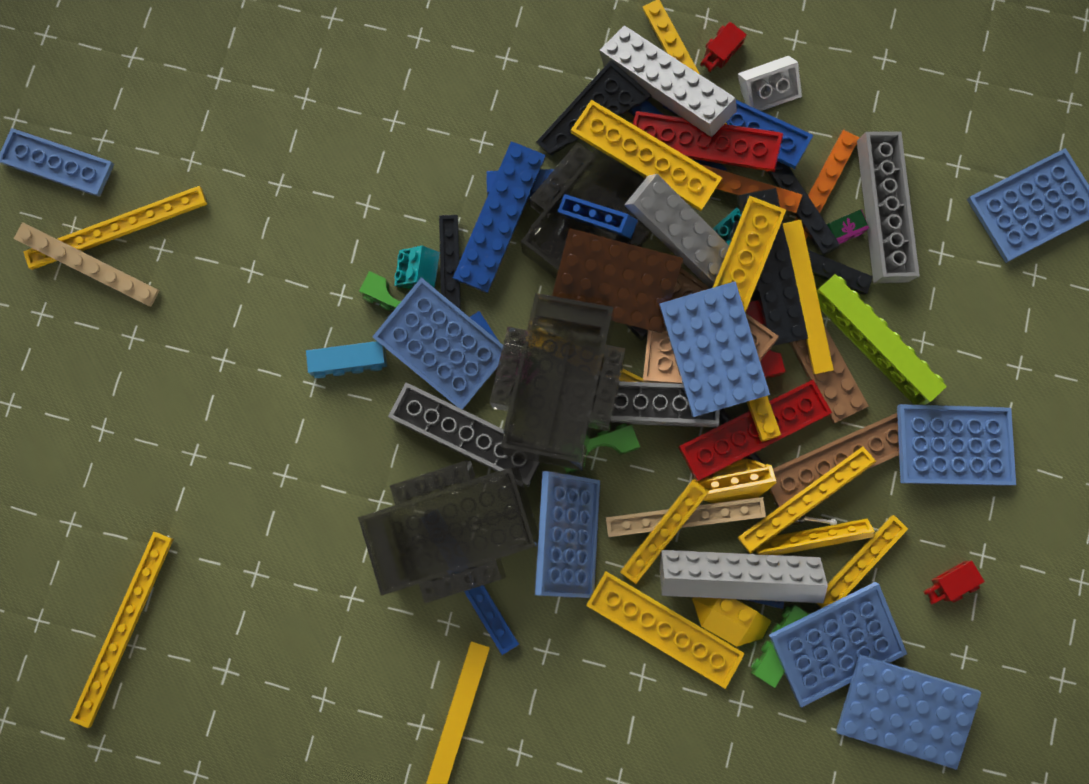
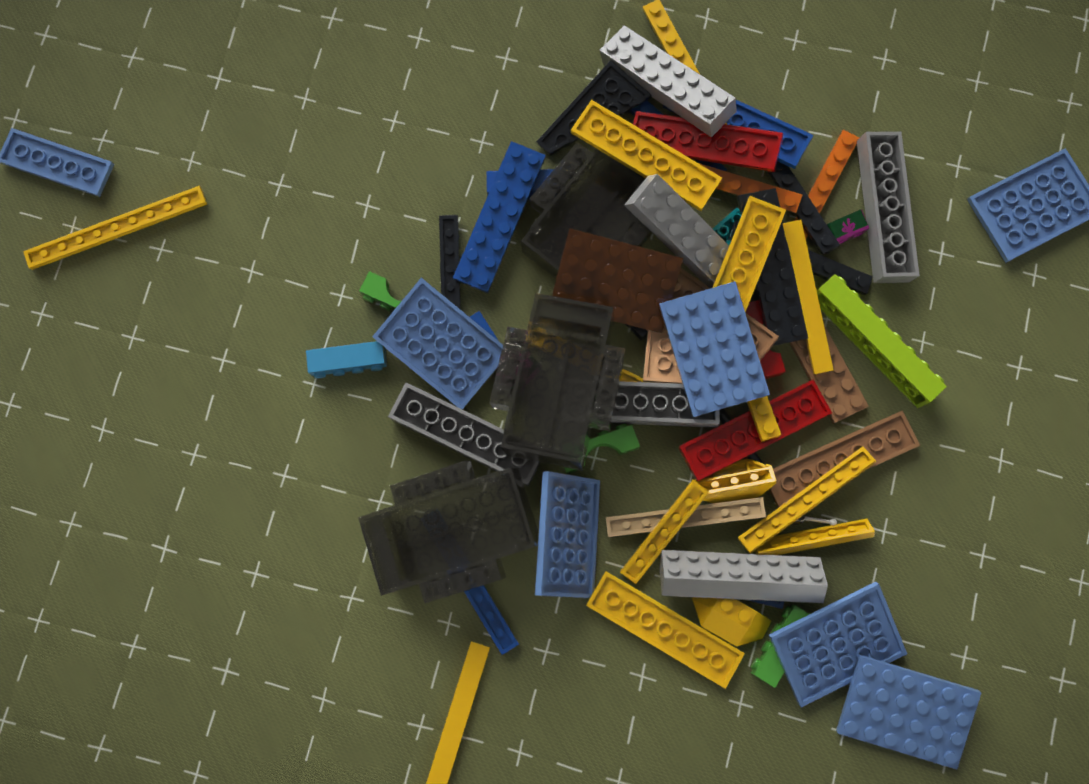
(86, 264): tan plate -> none
(121, 630): yellow plate -> none
(416, 264): teal slope -> none
(598, 216): blue brick -> none
(723, 47): red brick -> none
(771, 83): white slope -> none
(864, 560): yellow plate -> none
(955, 583): red brick -> none
(956, 445): medium blue plate -> none

